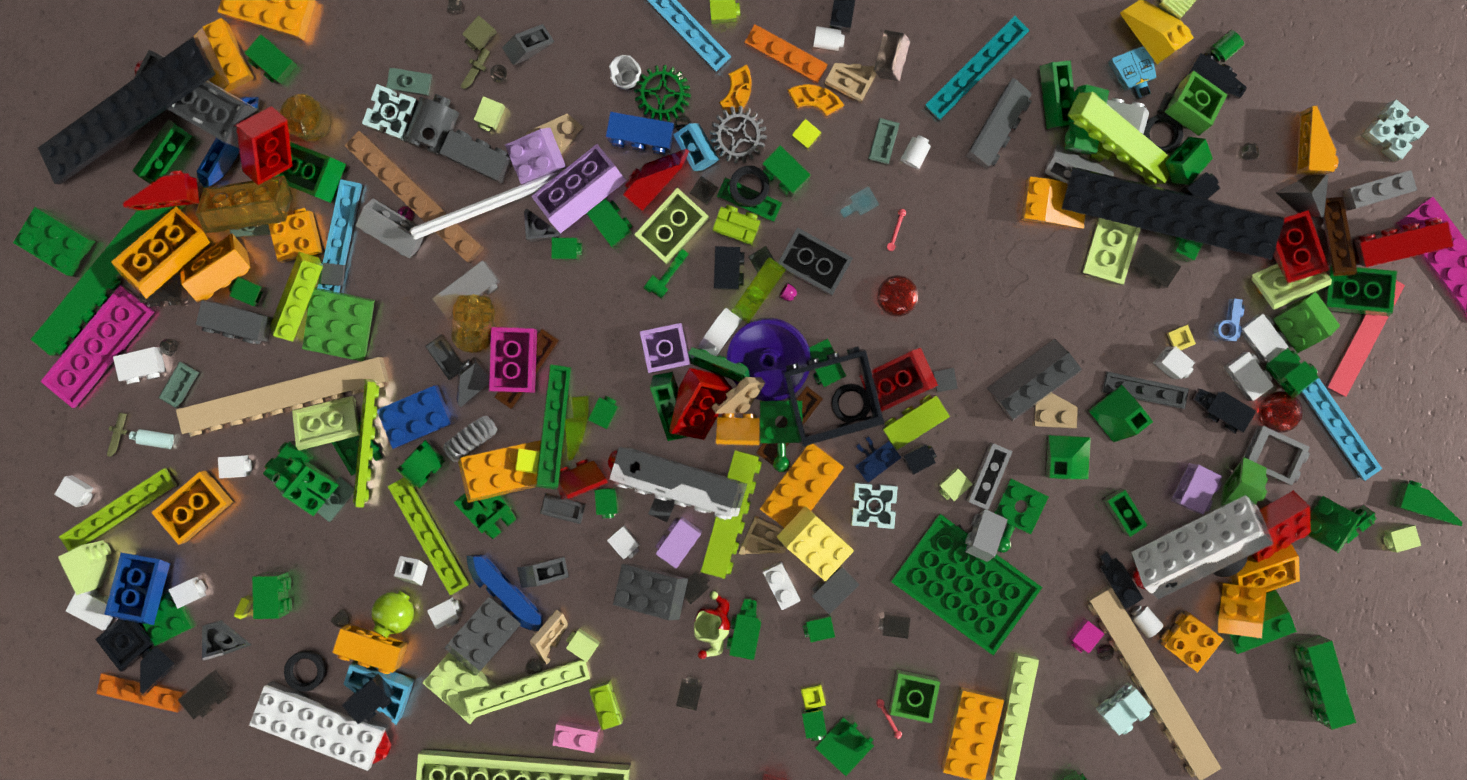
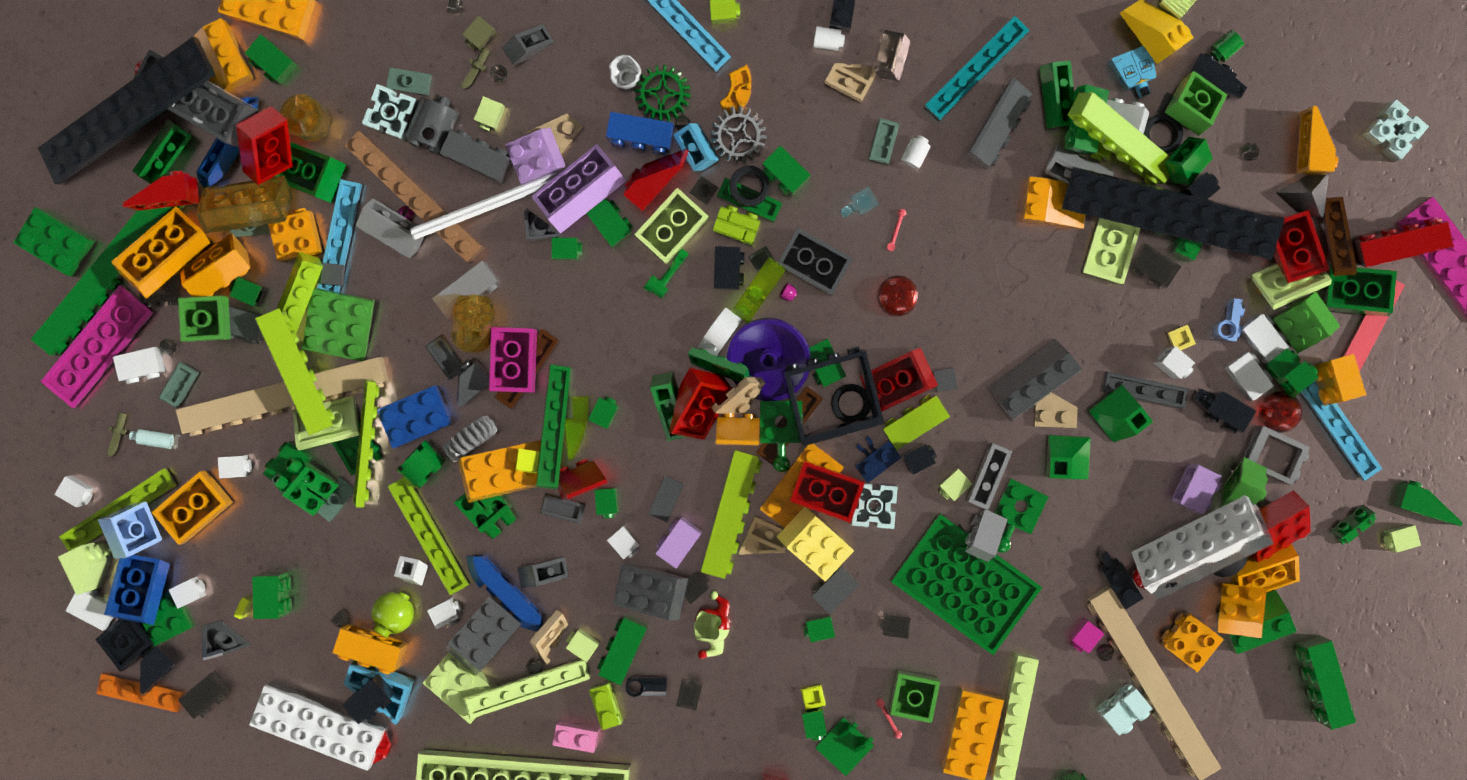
(130, 530): none -> light blue brick
(204, 318): none -> bright green brick
(293, 682): black tyre -> none
(294, 371): none -> lime brick
(621, 649): none -> green brick
(649, 686): none -> black piece
(665, 348): lavender brick -> none
(677, 482): dark grey piece -> none
(746, 631): green hinge -> none
(781, 585): white brick -> none
(786, 53): orange plate -> none
(806, 133): neon yellow tile -> none
(815, 97): light orange tile -> none
(826, 491): none -> red brick
(1125, 512): green brick -> none
(1146, 621): white brick -> none
(1332, 524): green plate -> none
(1339, 380): none -> light orange brick
(1379, 190): light grey brick -> none

